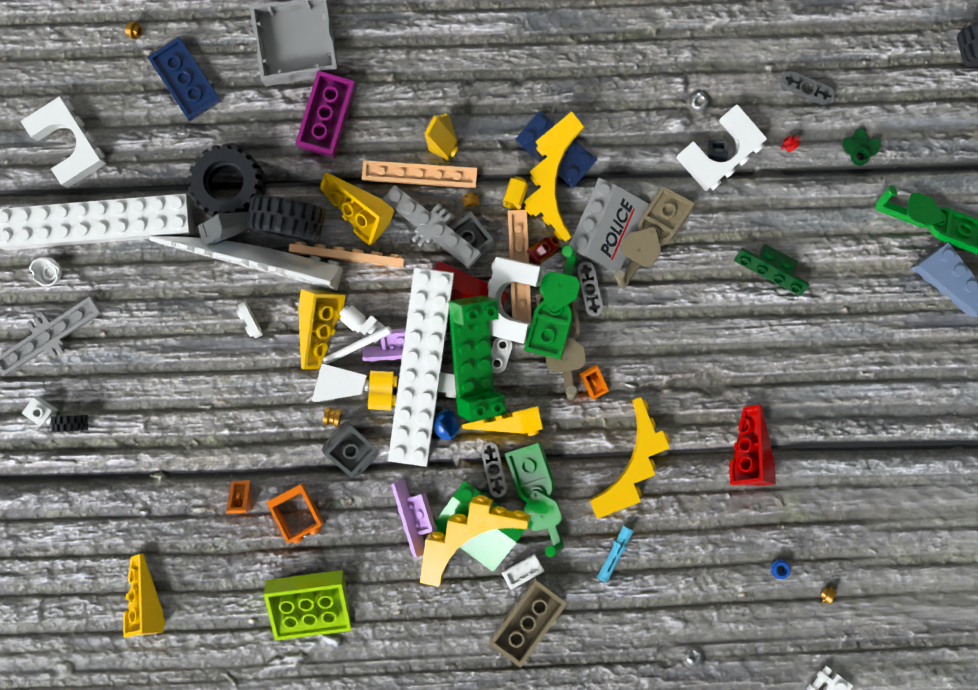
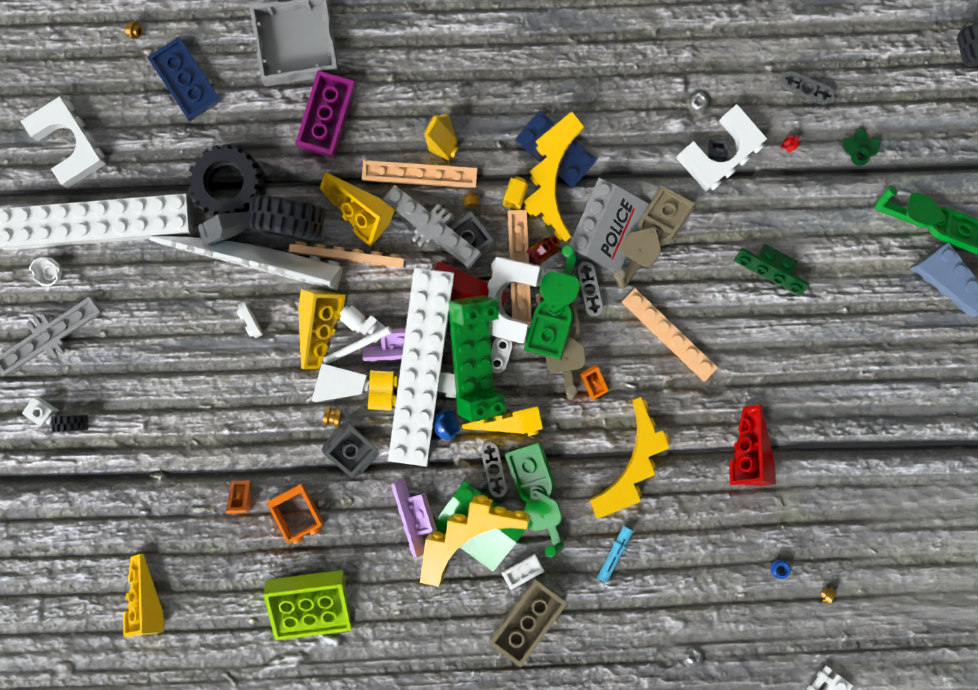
(669, 335): none -> light nougat plate

